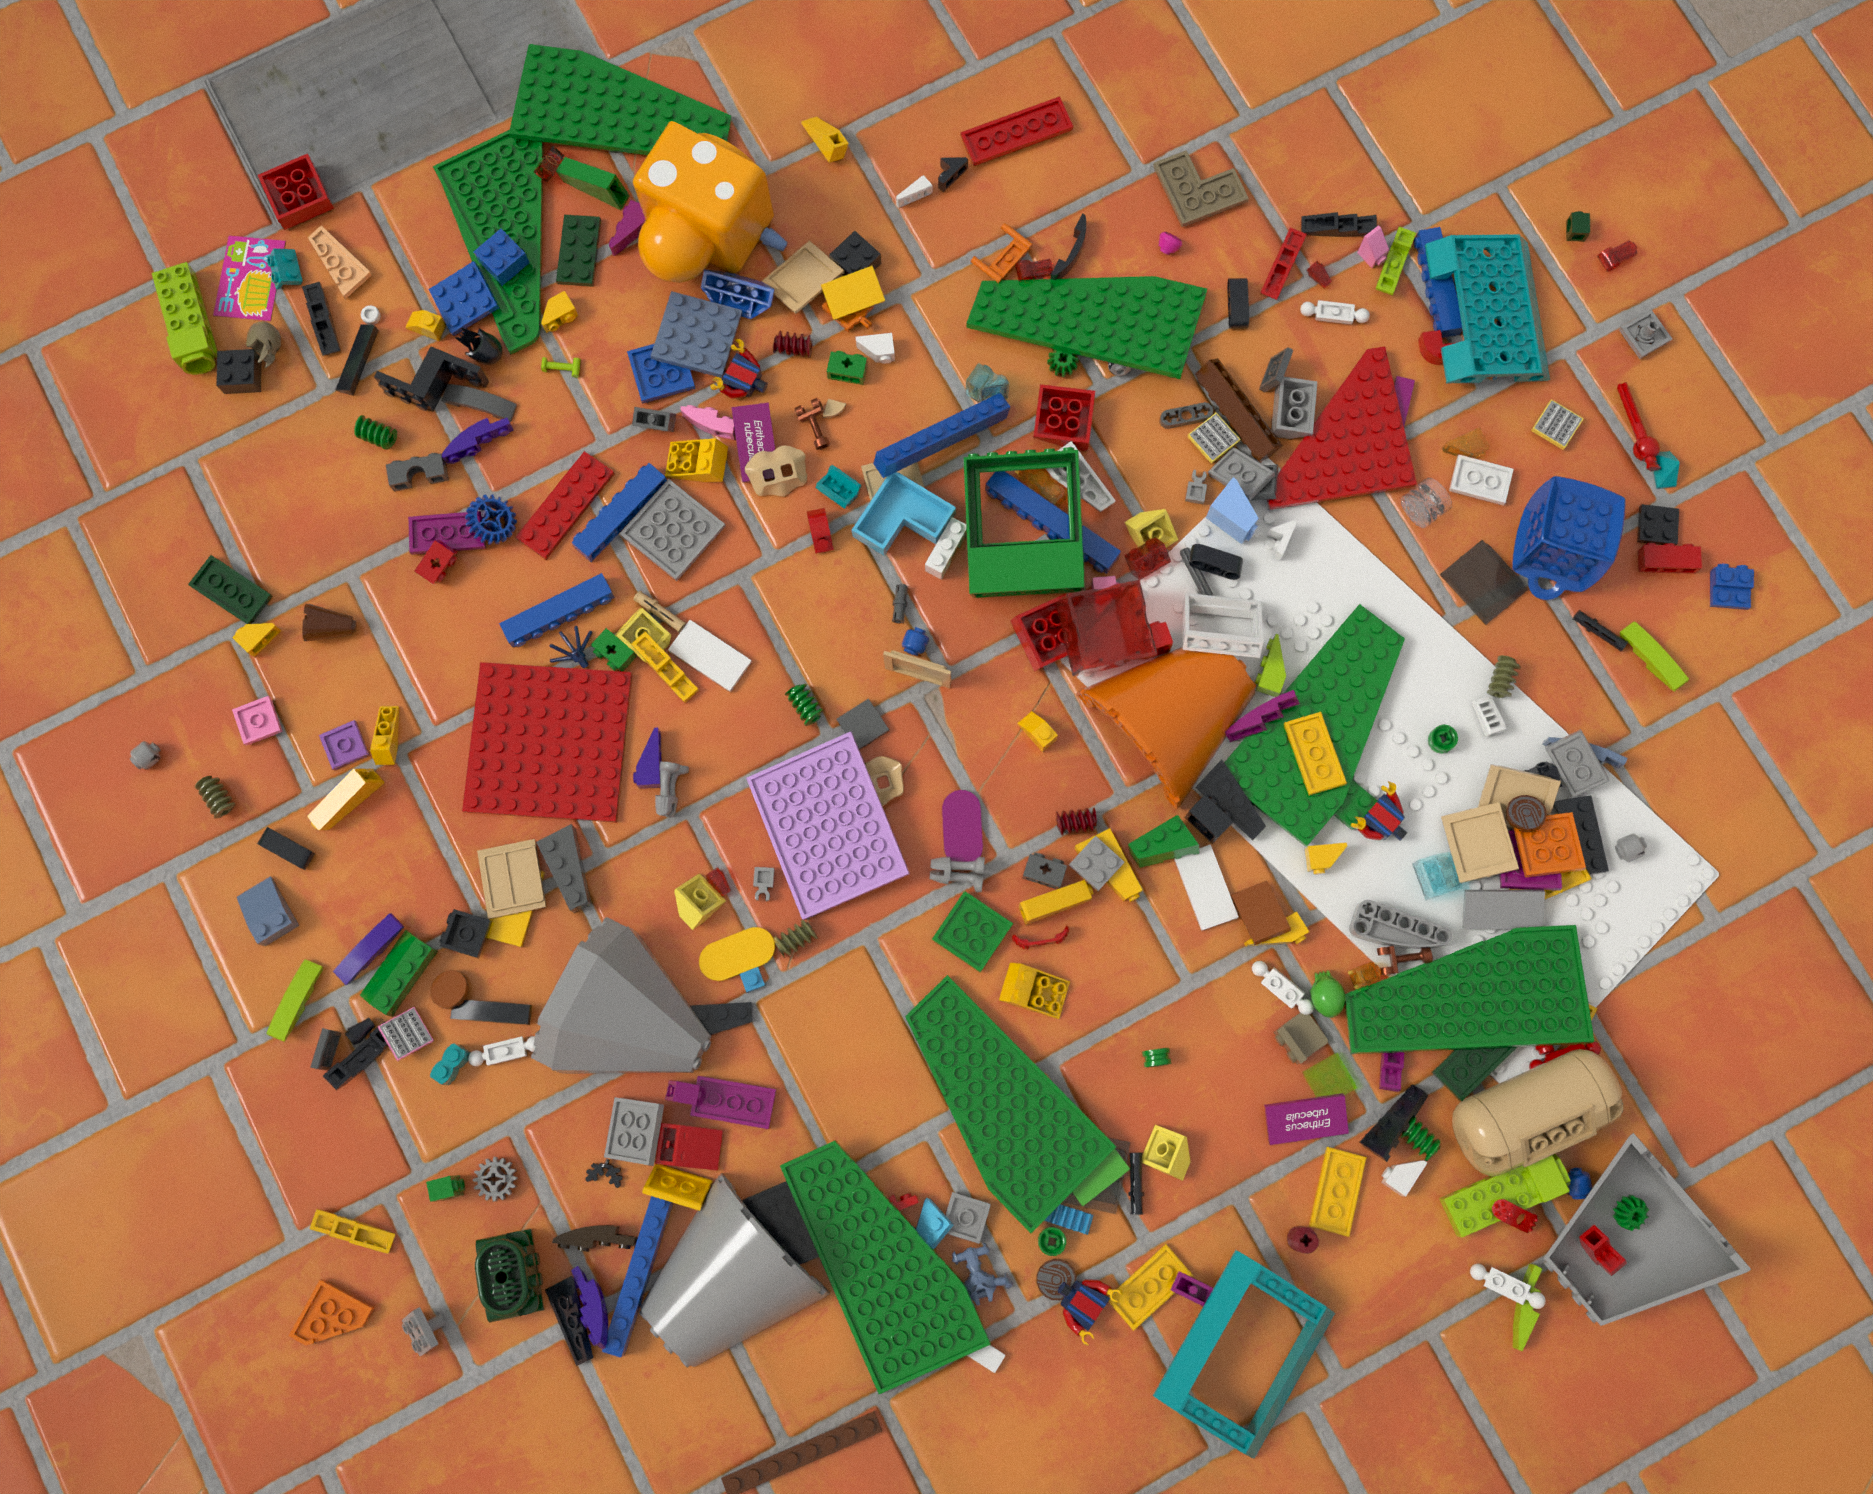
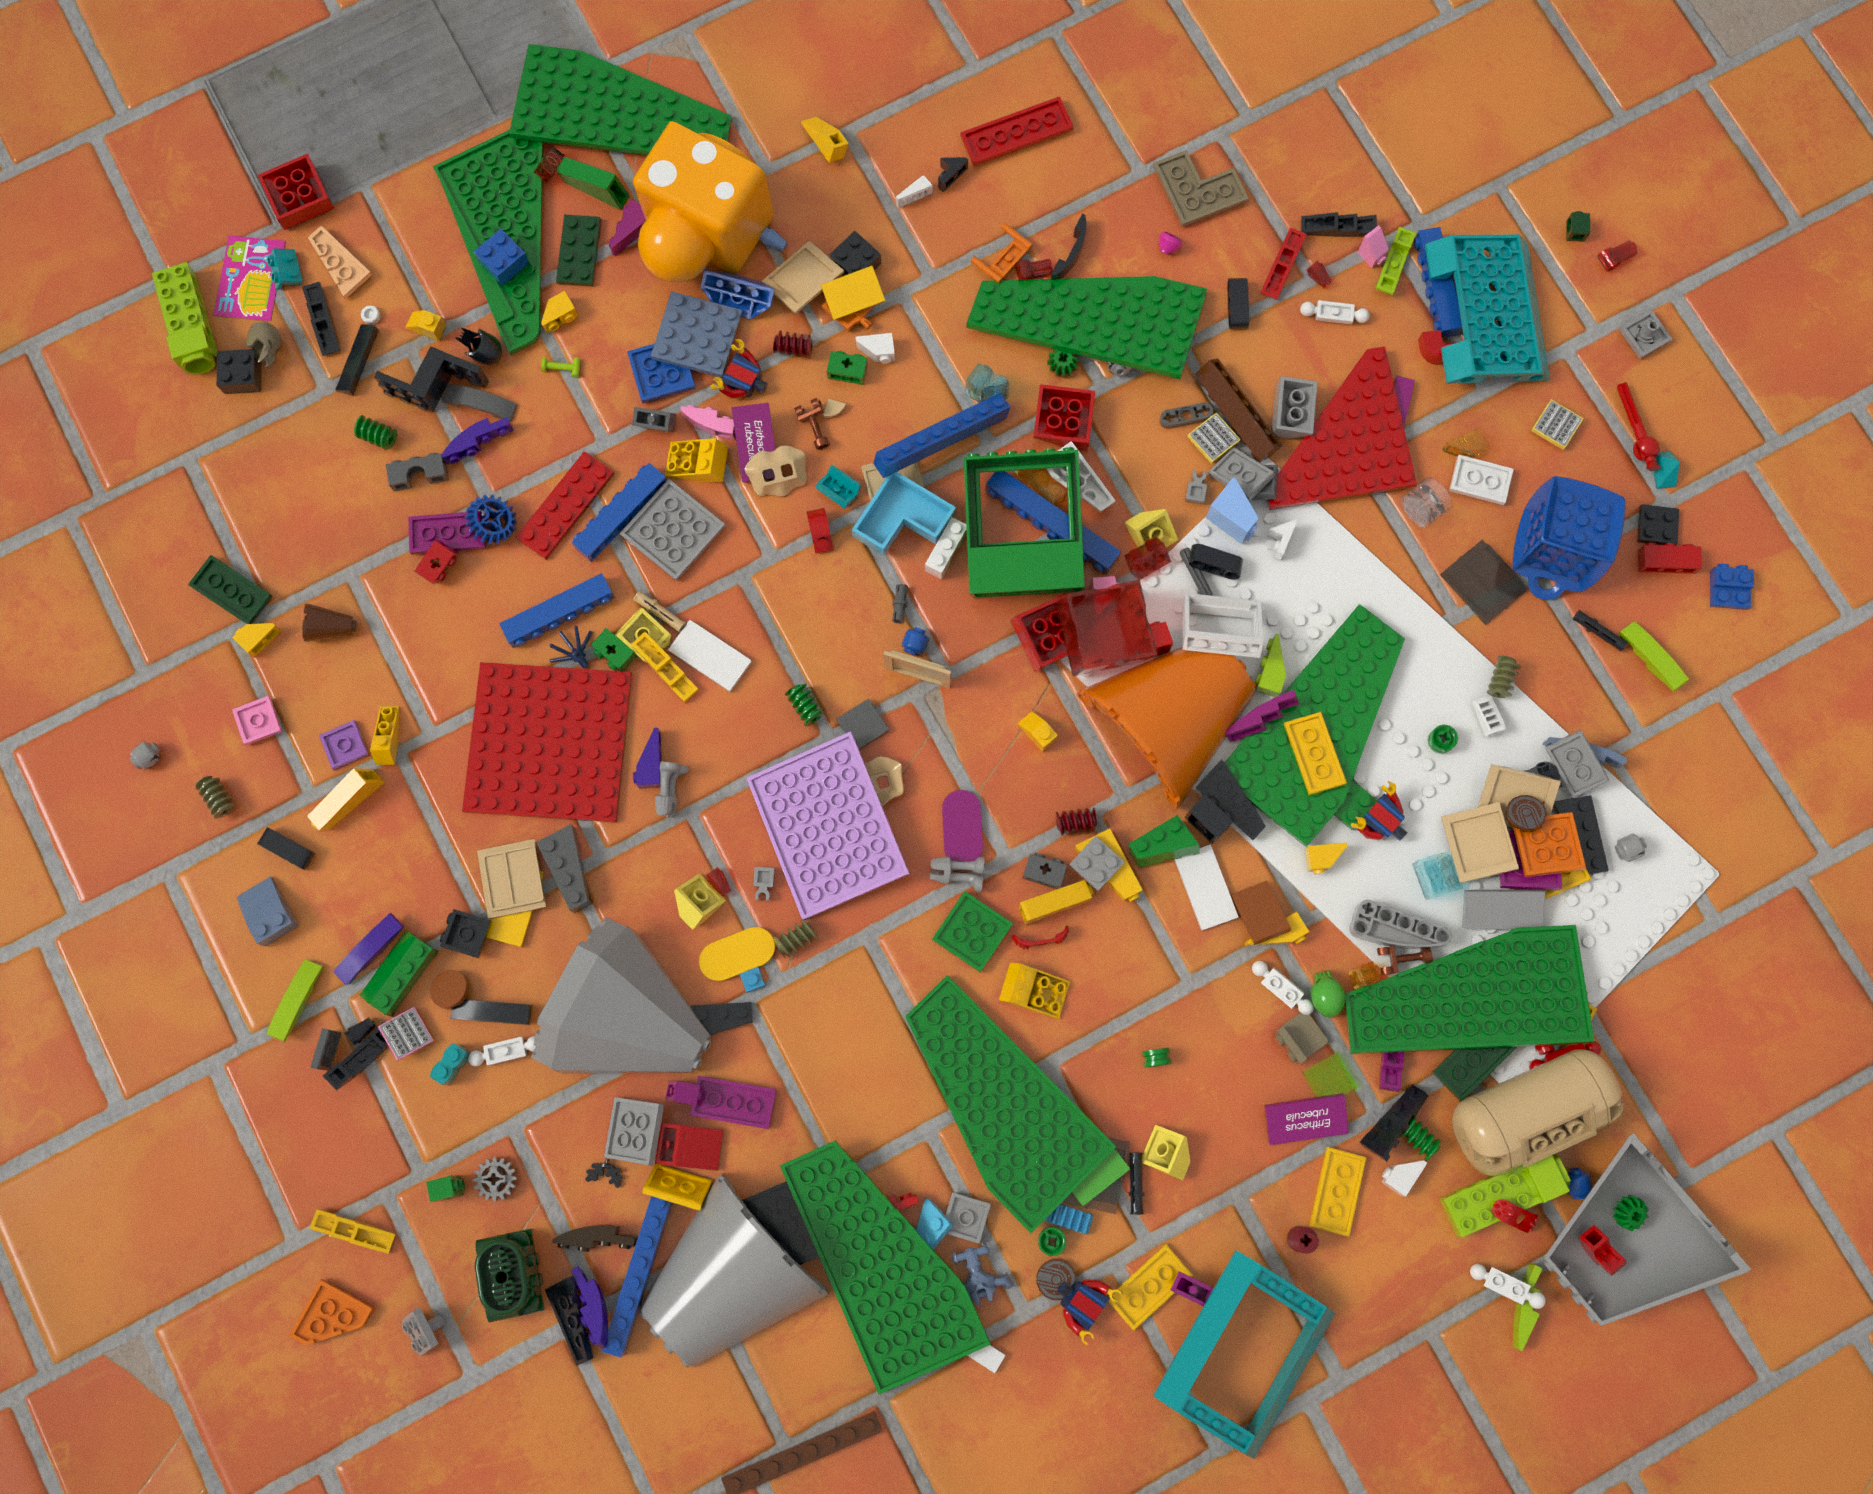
(464, 298): blue plate -> none
(1276, 369): dark grey tile -> none

